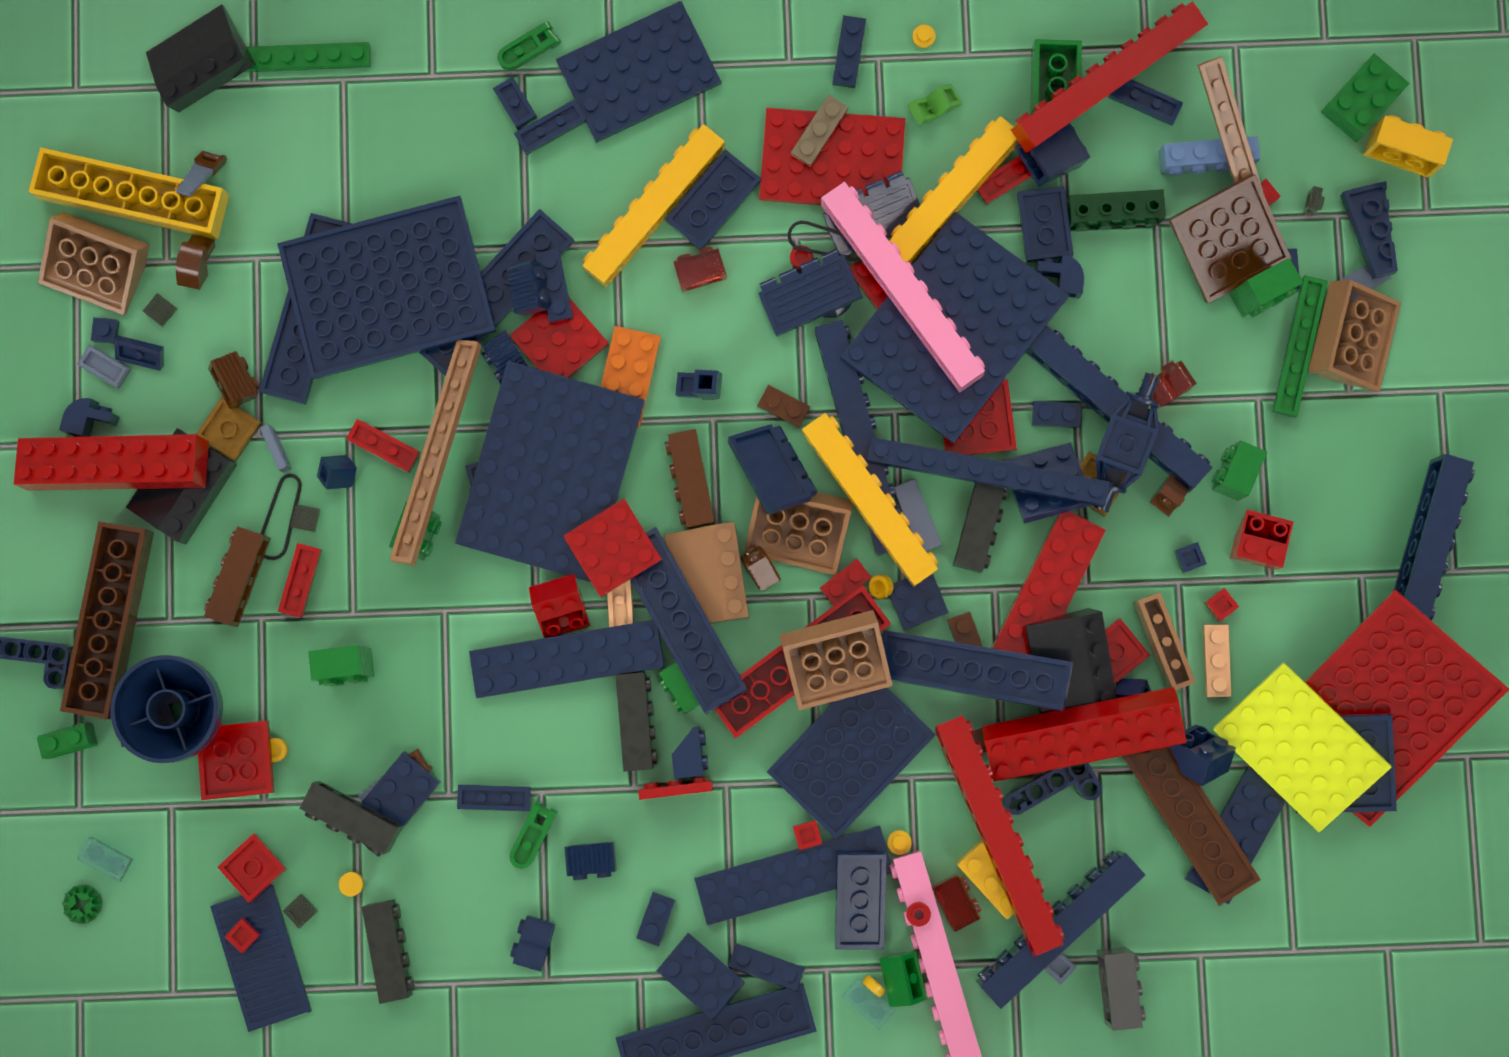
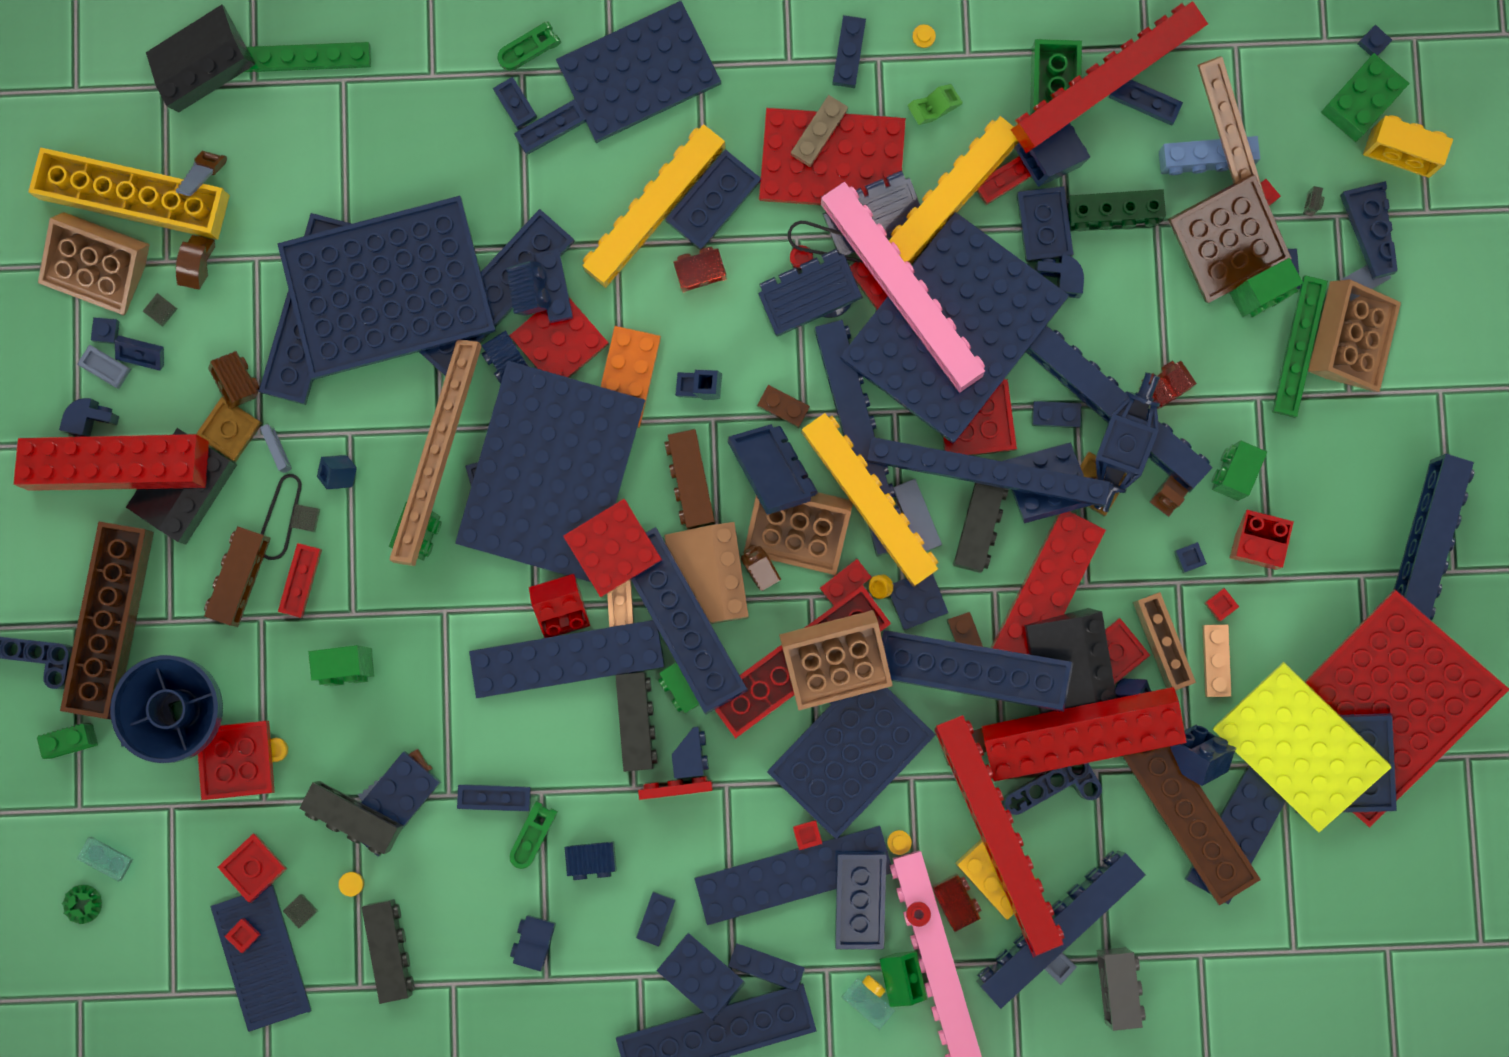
(383, 445): red plate -> none
(1374, 41): none -> dark blue plate

